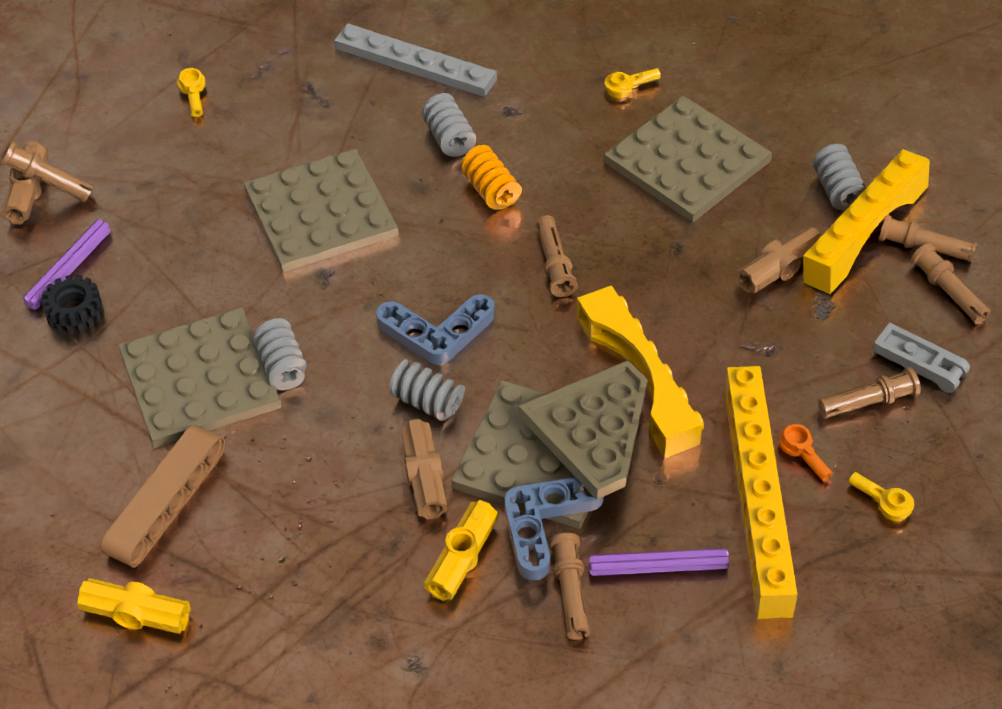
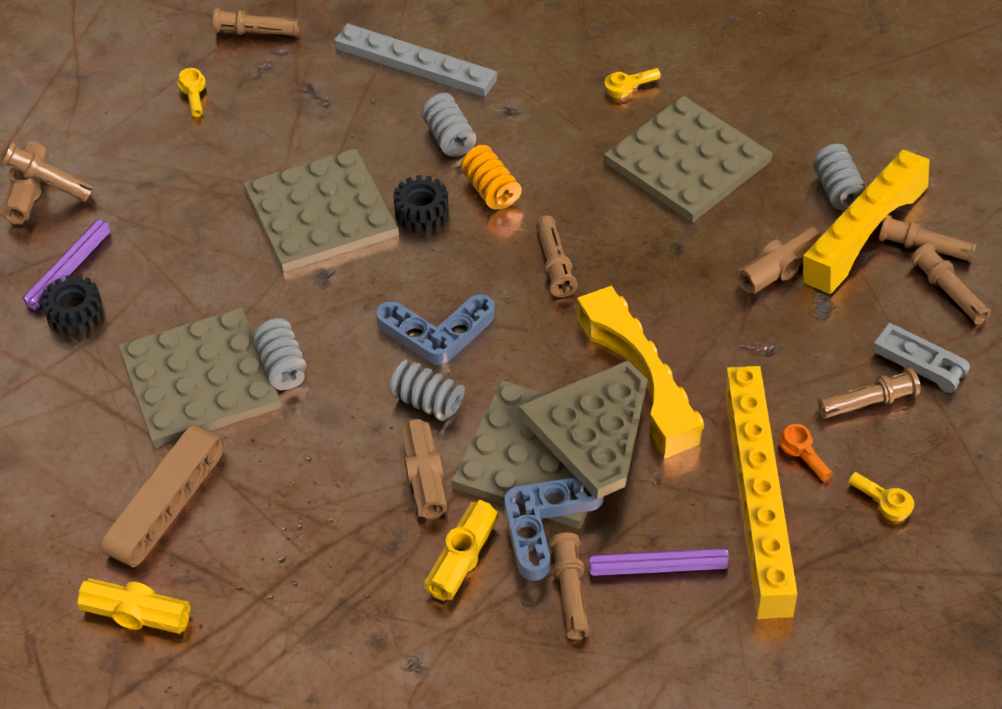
(242, 23): none -> medium nougat pin
(421, 191): none -> black tyre

